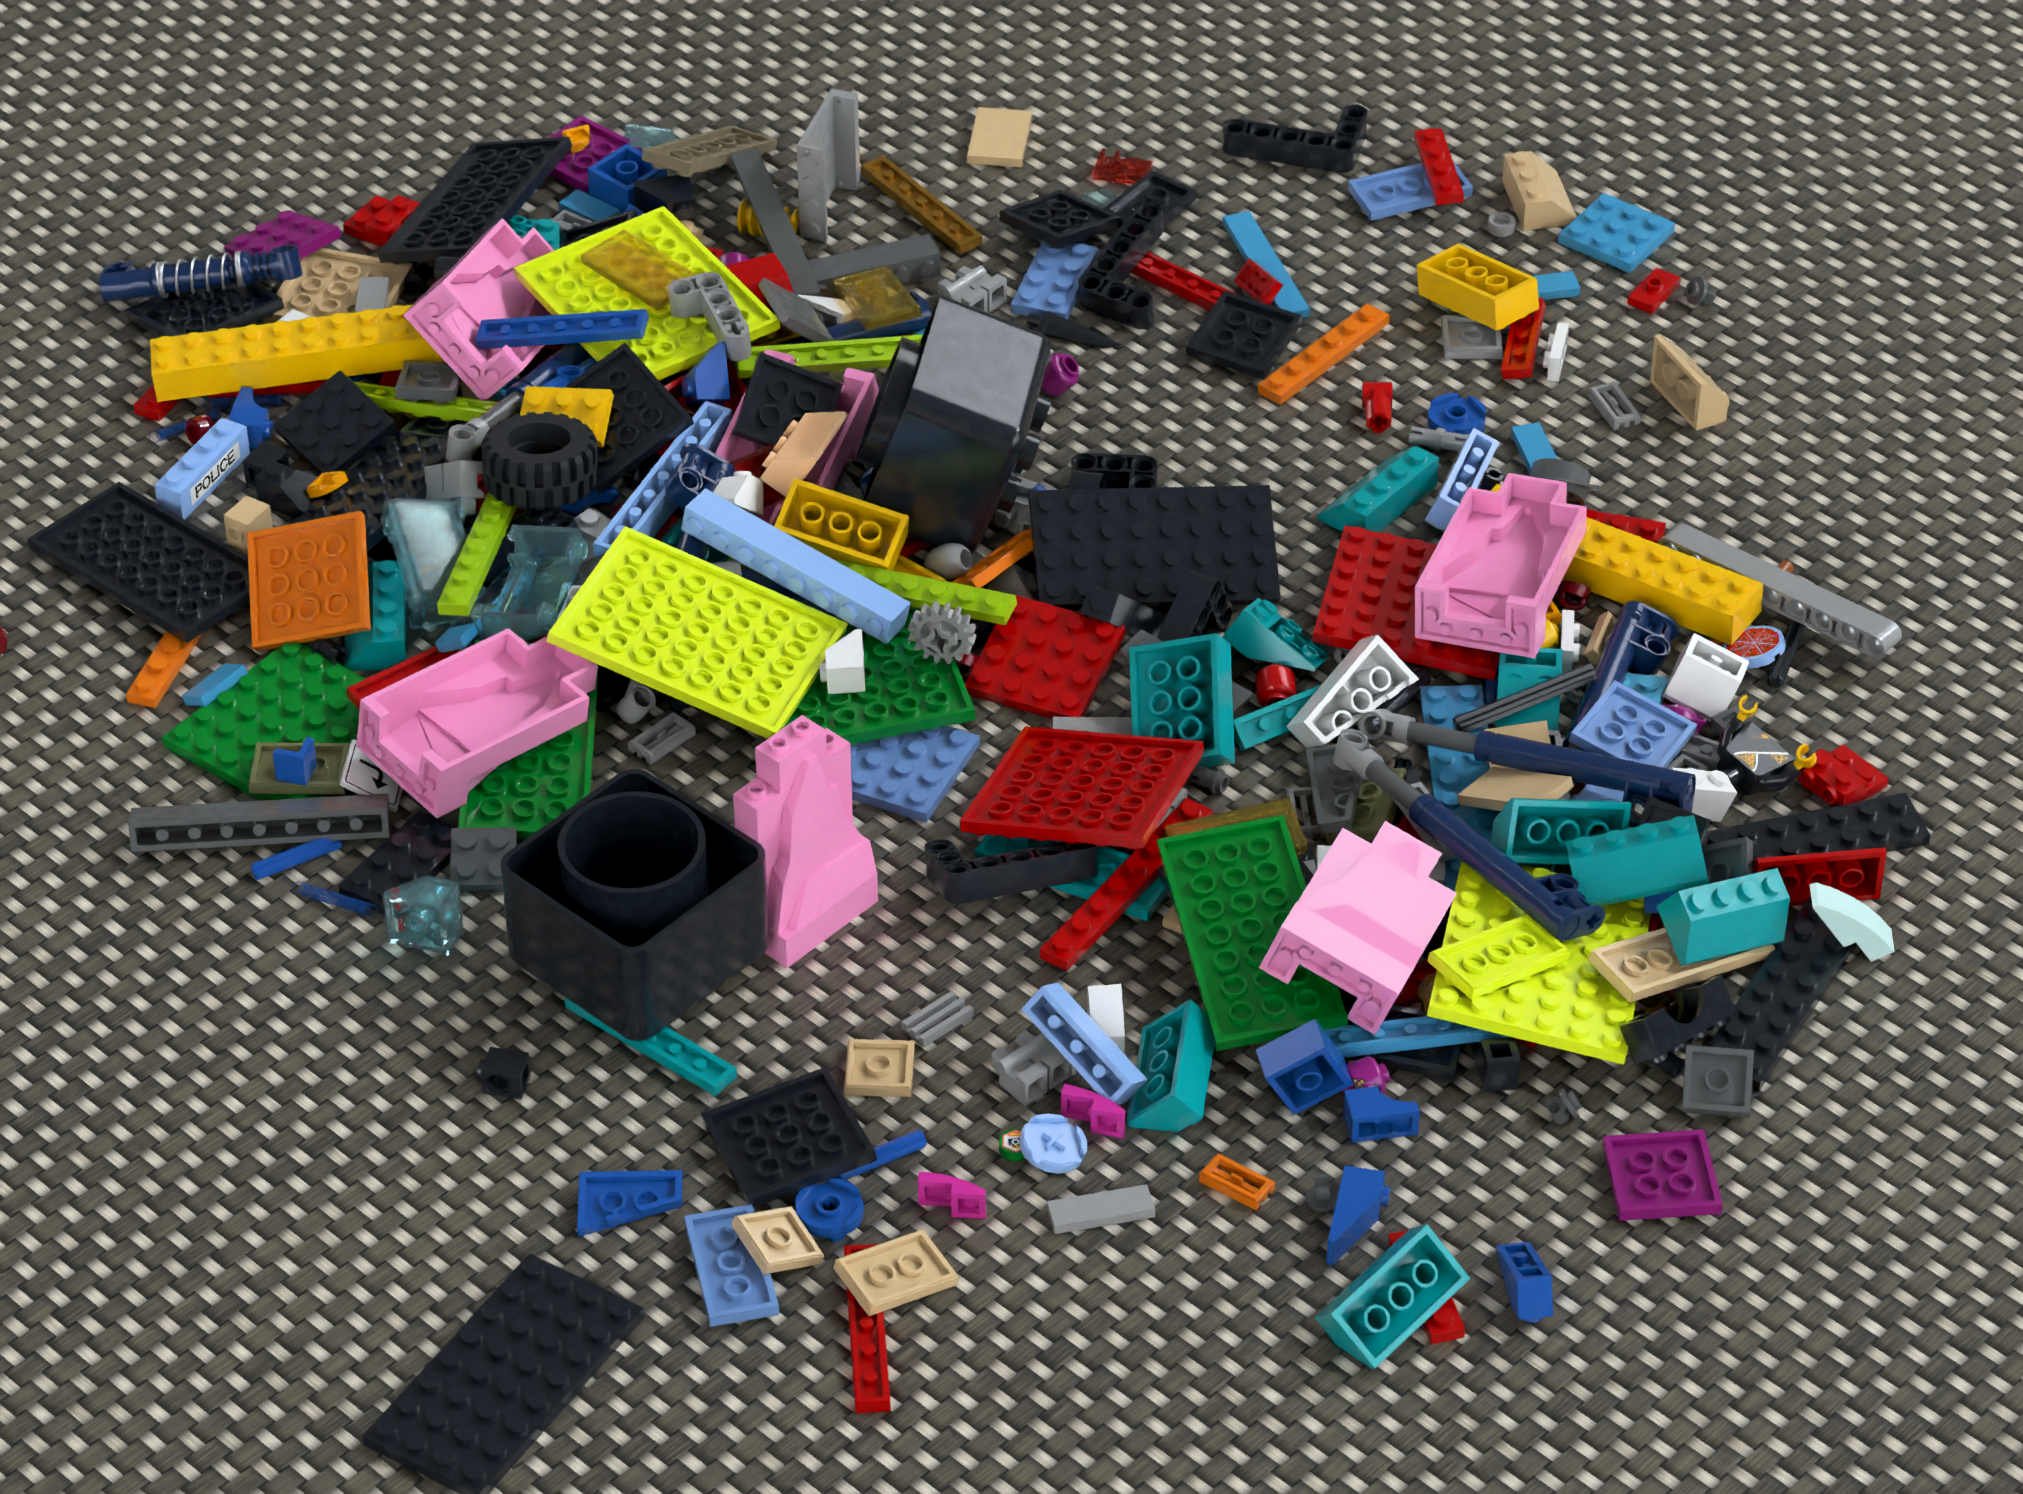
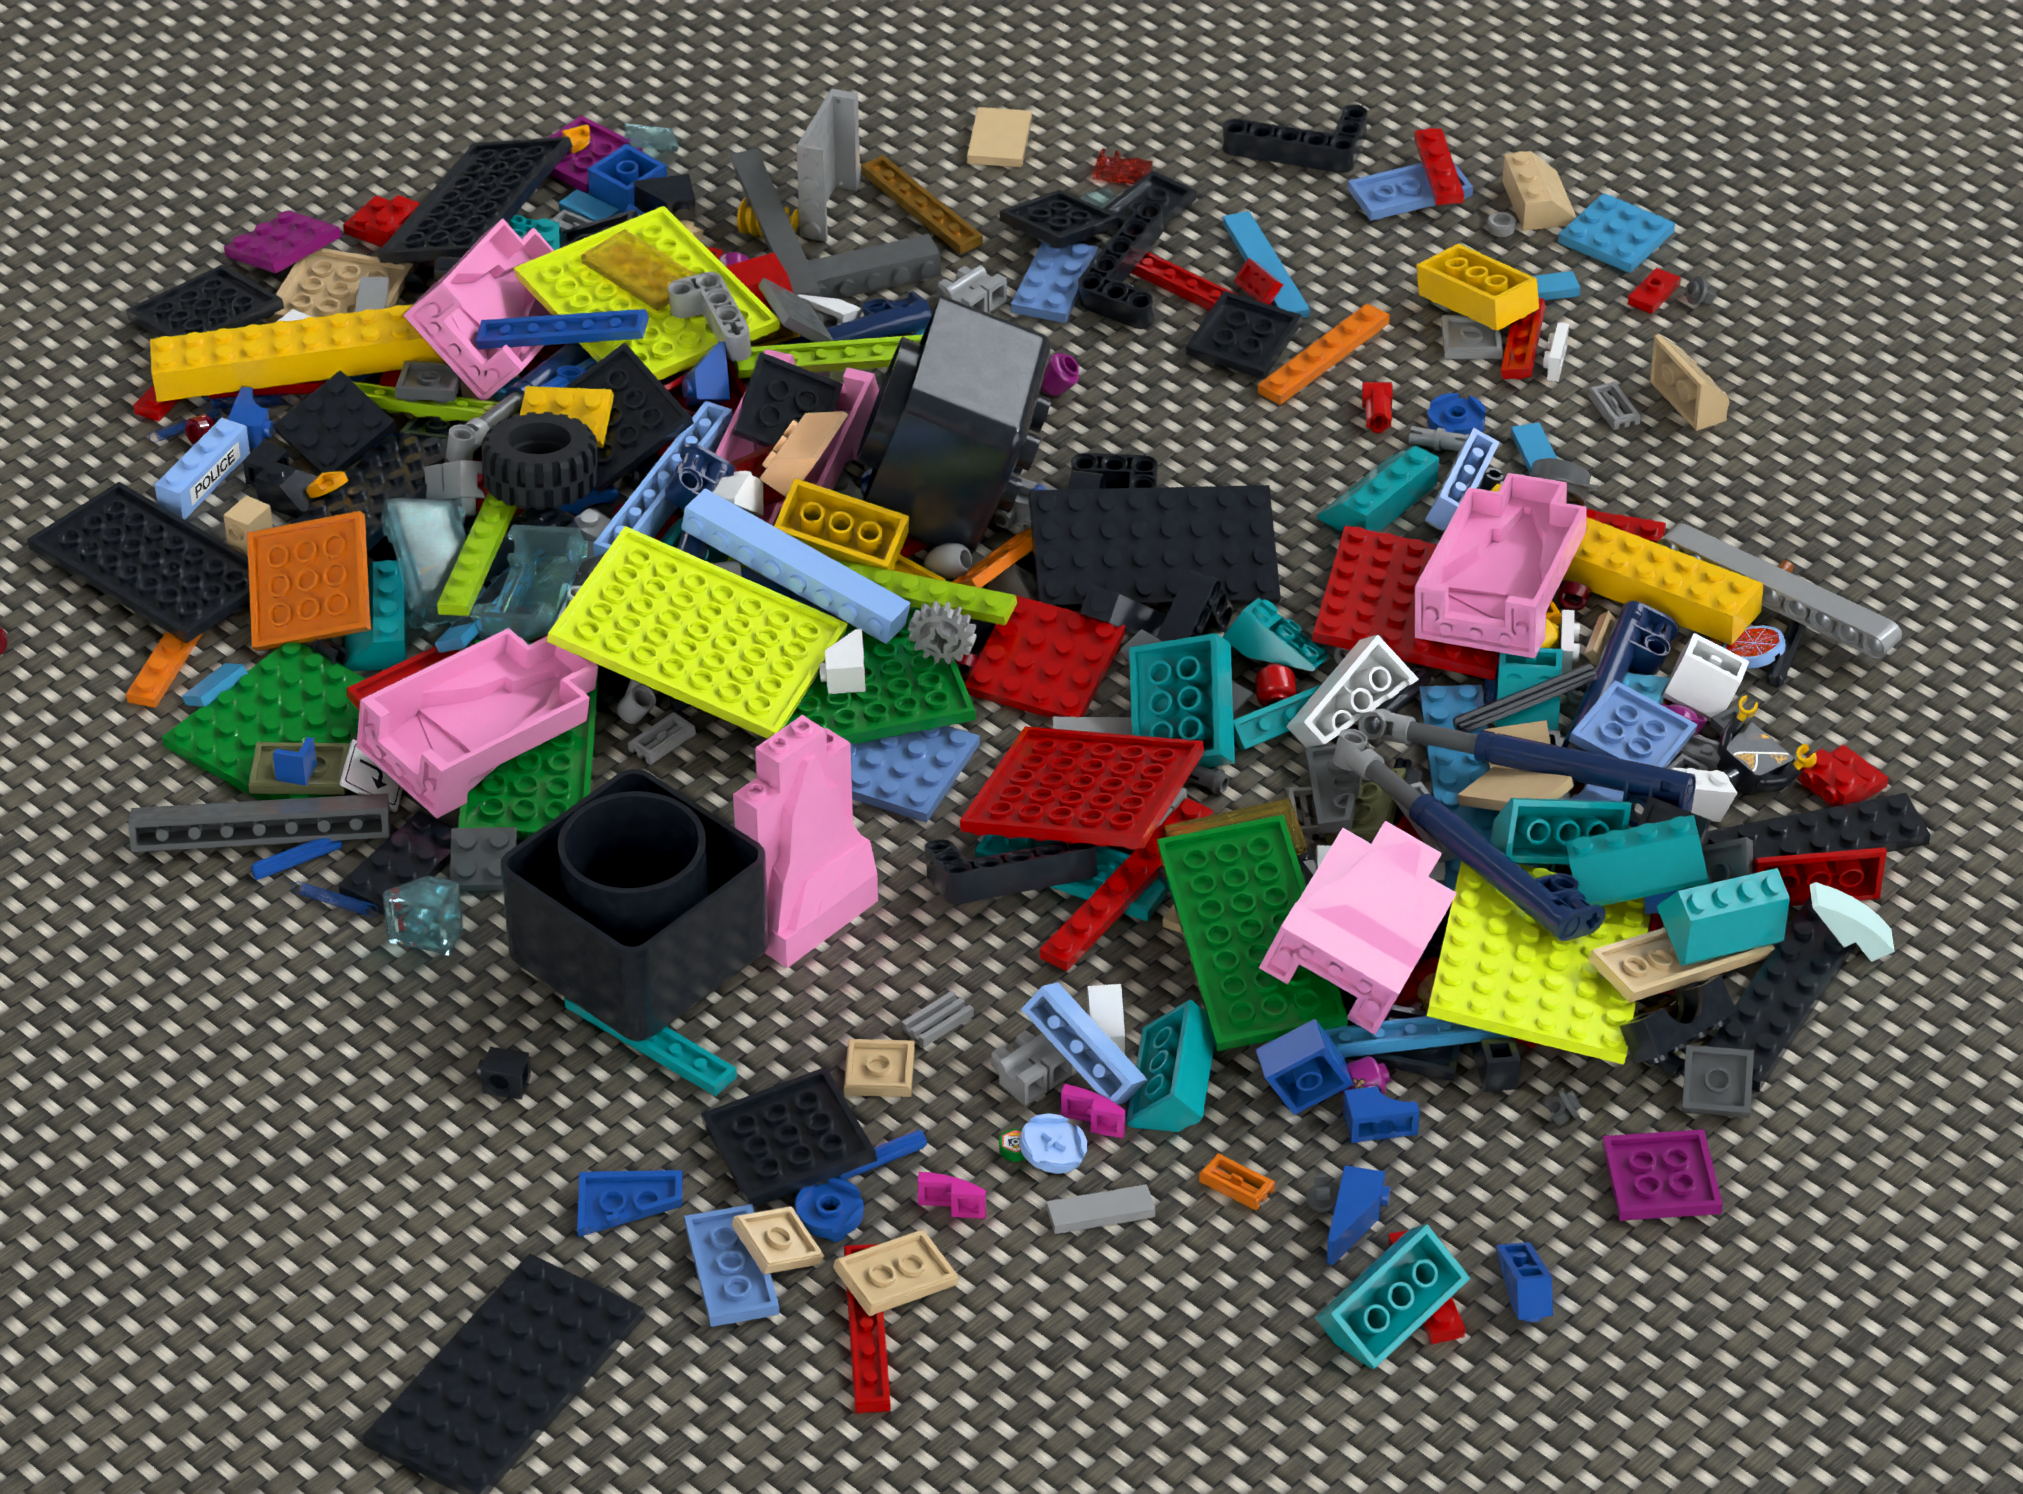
(124, 282): dark blue piece -> none
(706, 150): dark tan plate -> none
(877, 298): clear yellow tile -> none
(1063, 329): black bar -> none
(1498, 956): neon yellow tile -> none

